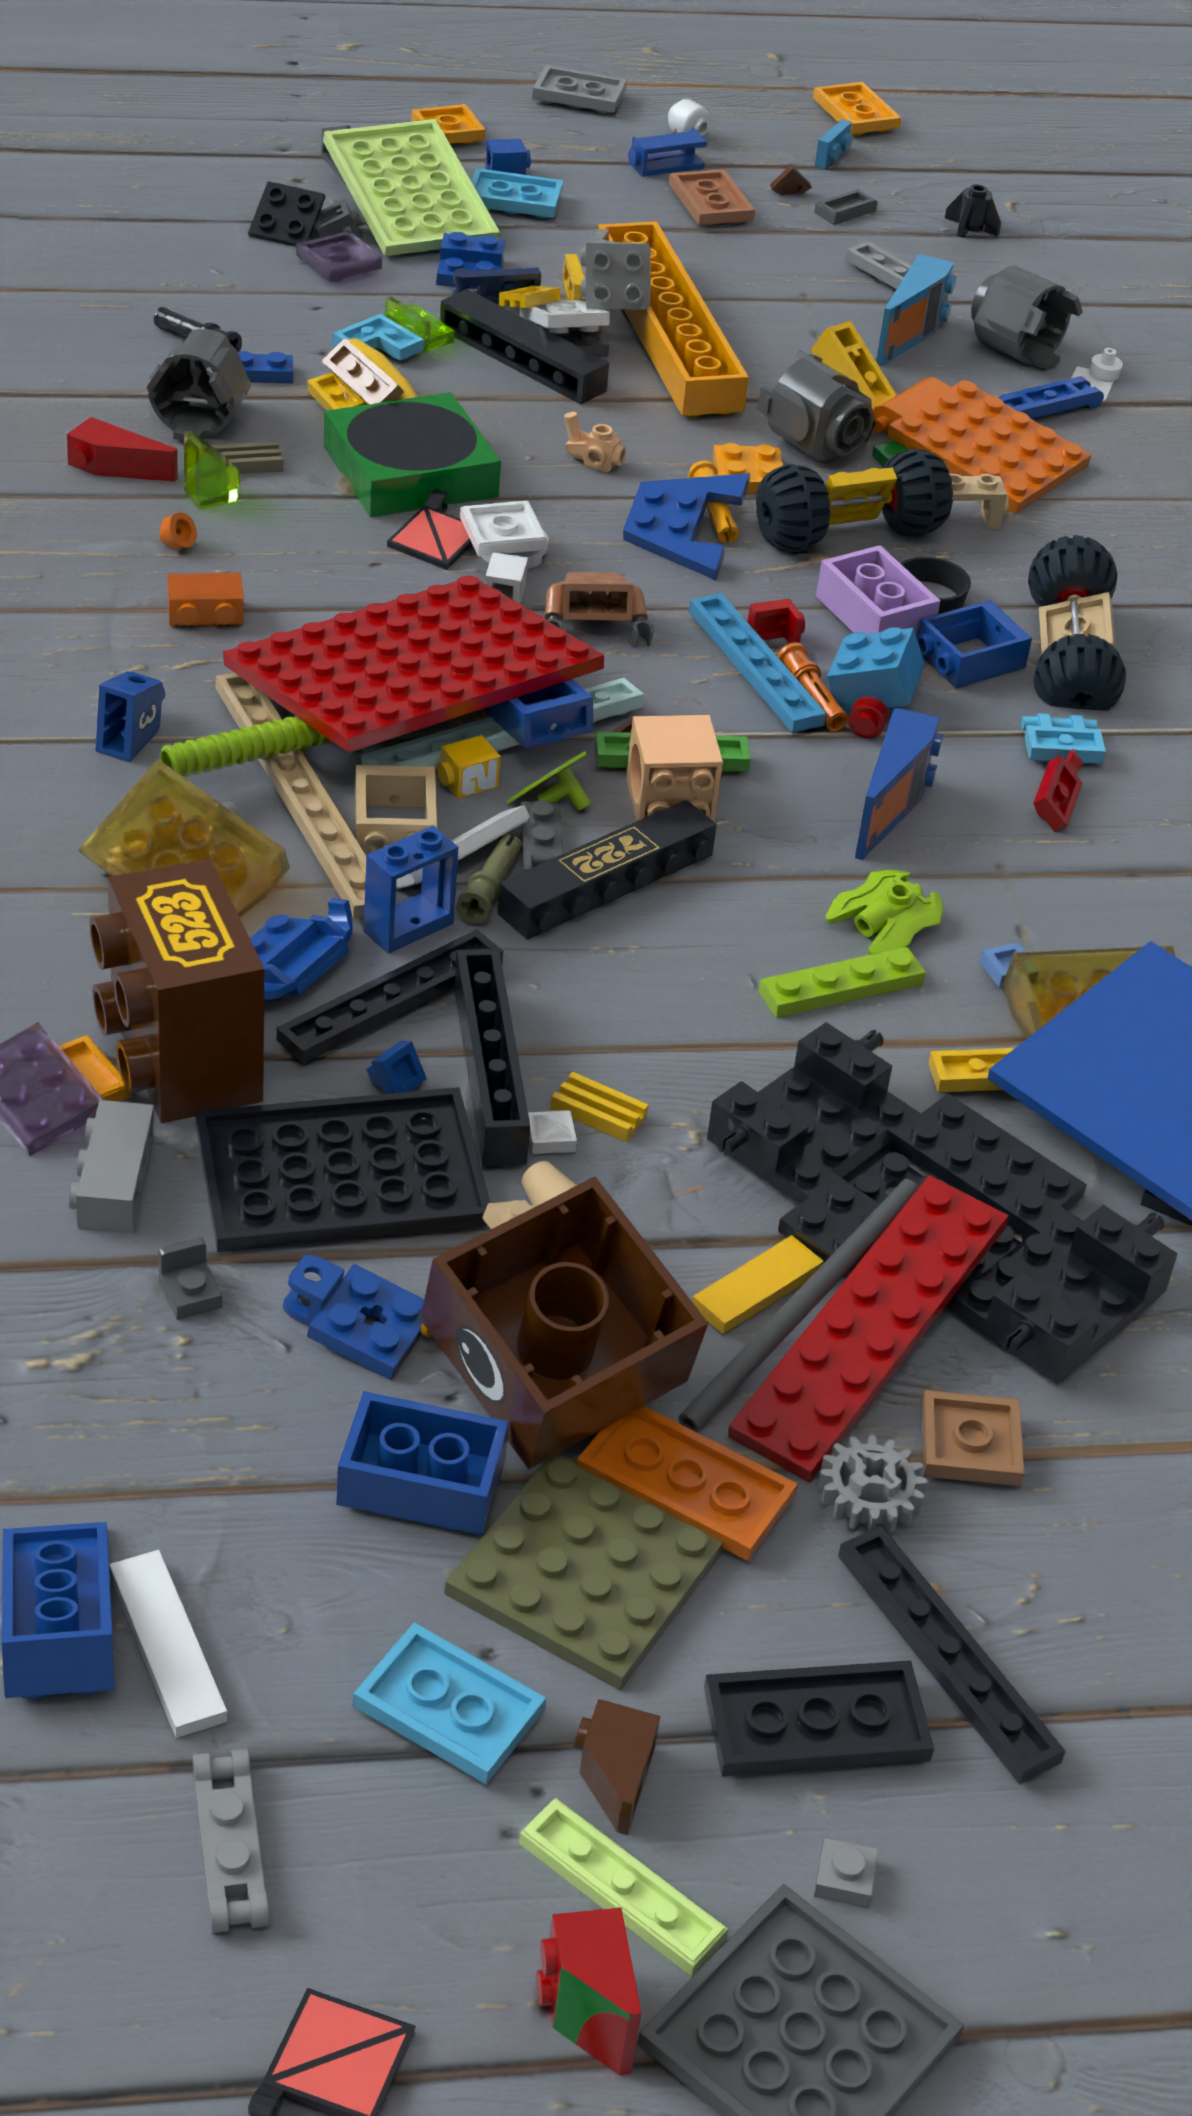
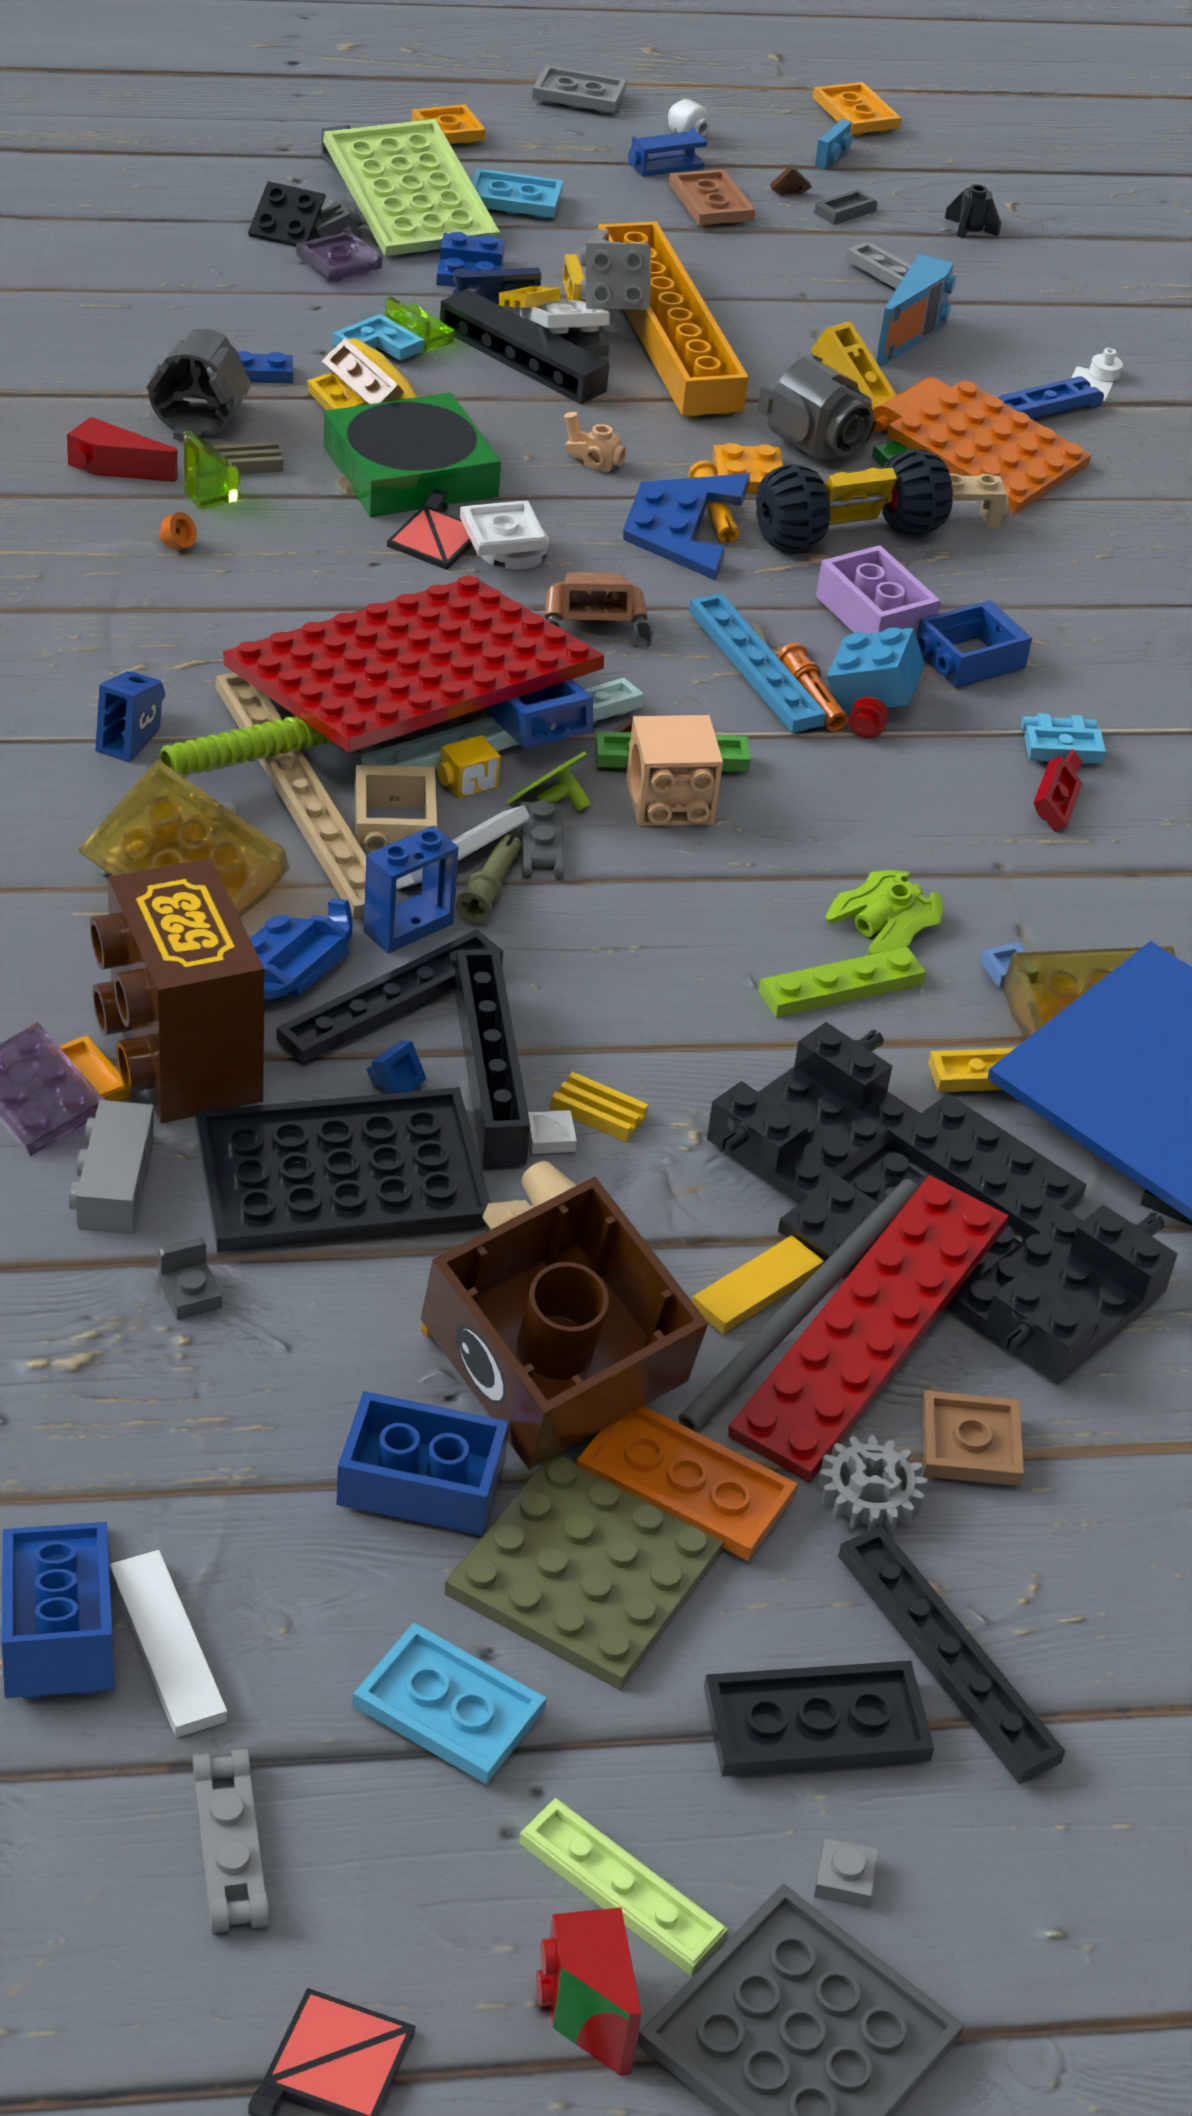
(183, 326): black pin -> none
(205, 599): orange brick -> none
(340, 1310): blue plate -> none
(507, 156): blue brick -> none
(507, 575): white brick -> none
(605, 869): black brick -> none
(617, 1757): reddish brown slope -> none
(777, 620): red bracket -> none
(899, 775): blue slope -> none
(943, 573): black tyre -> none
(1023, 315): dark grey piece -> none
(1079, 657): black plate -> none

